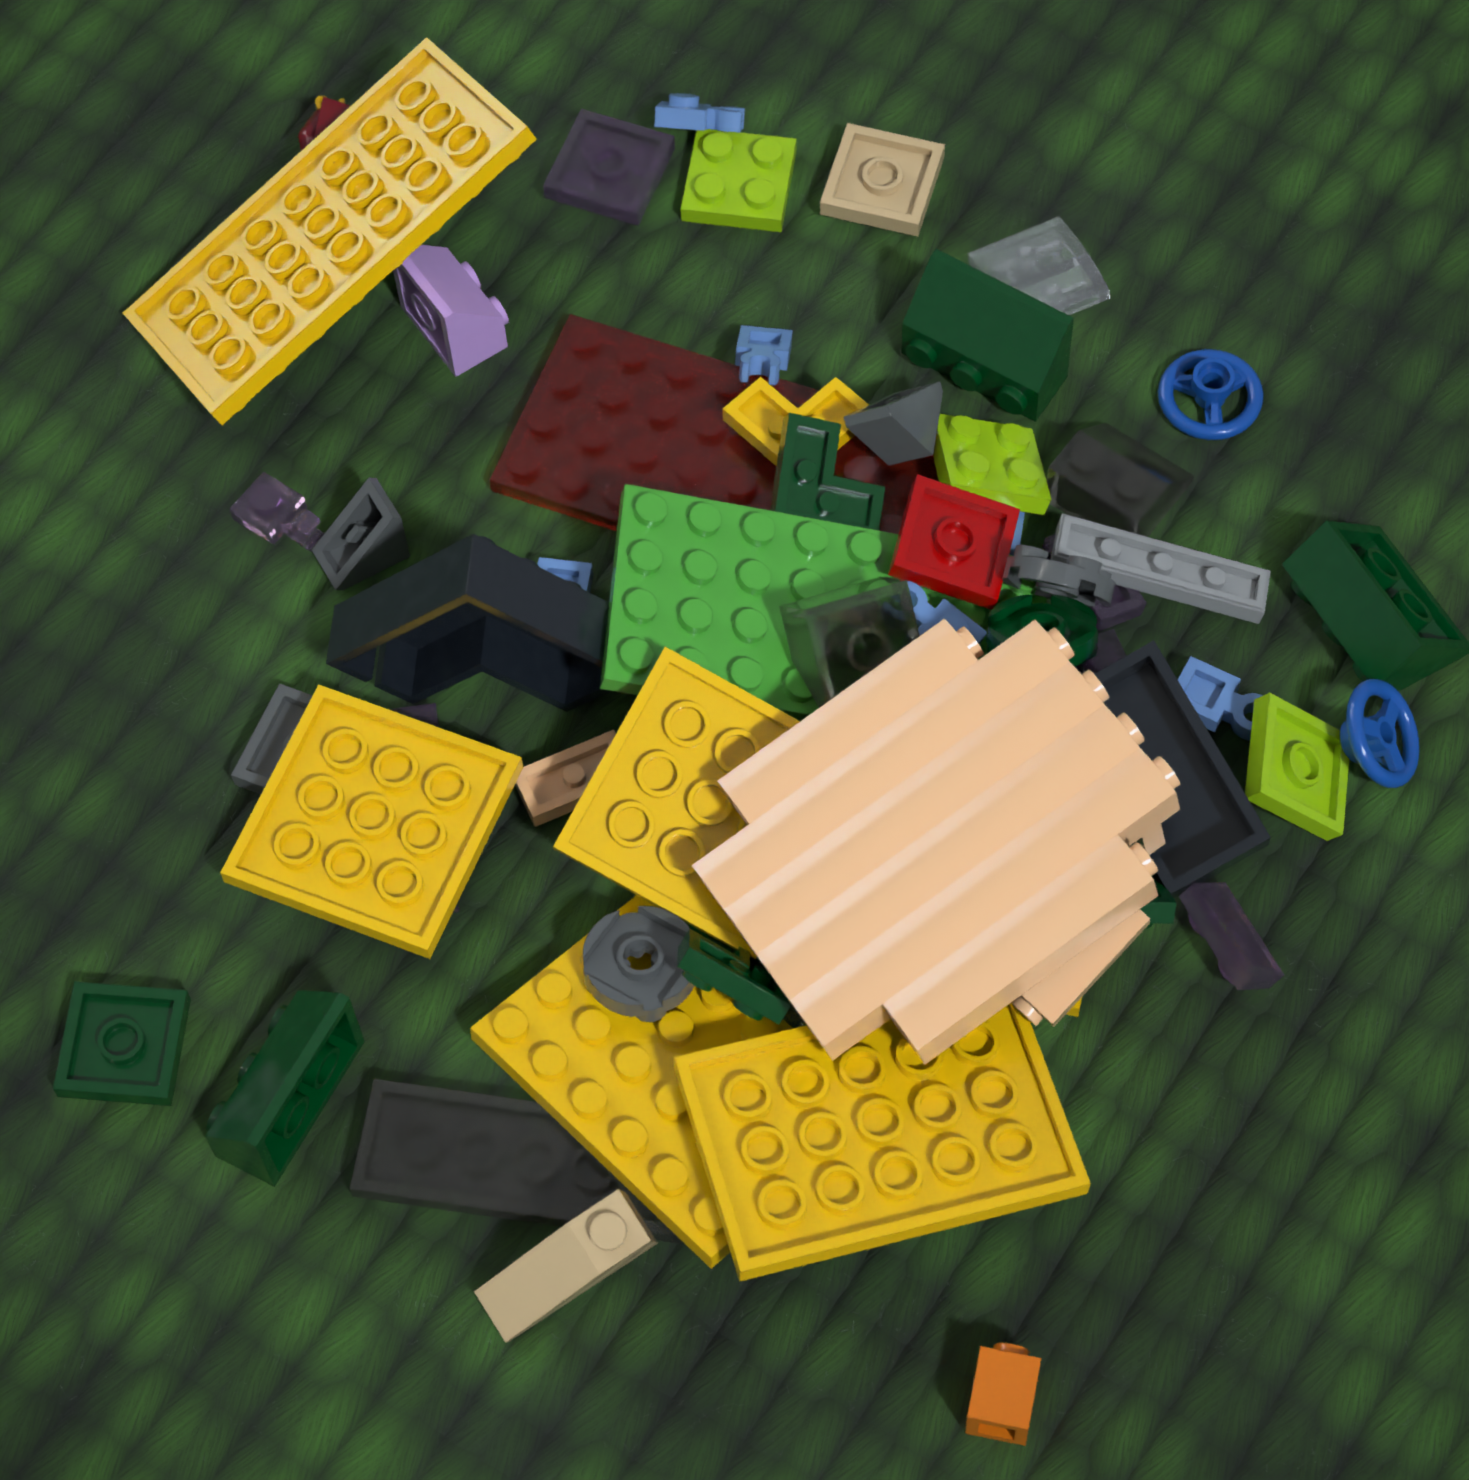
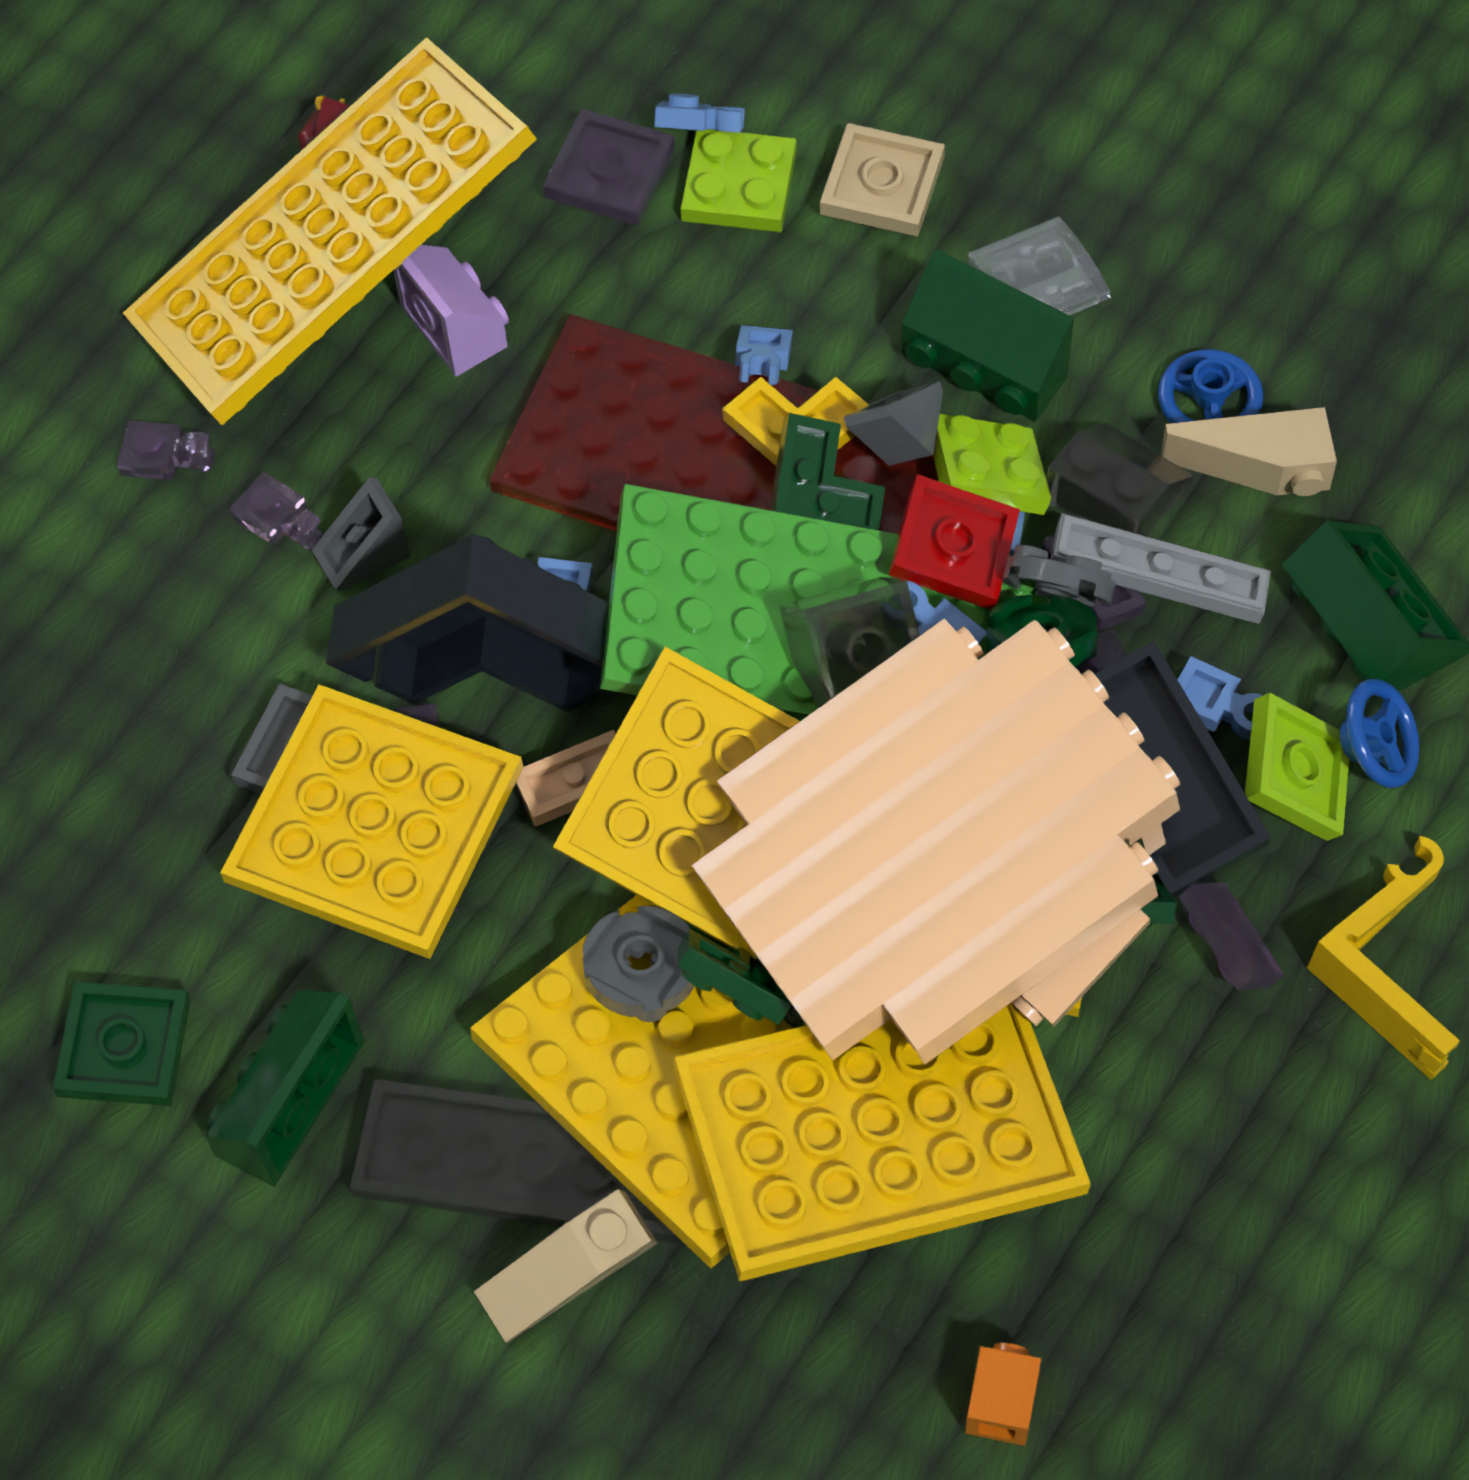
(158, 448): none -> clear purple plate
(1261, 451): none -> tan slope
(1367, 987): none -> yellow hinge

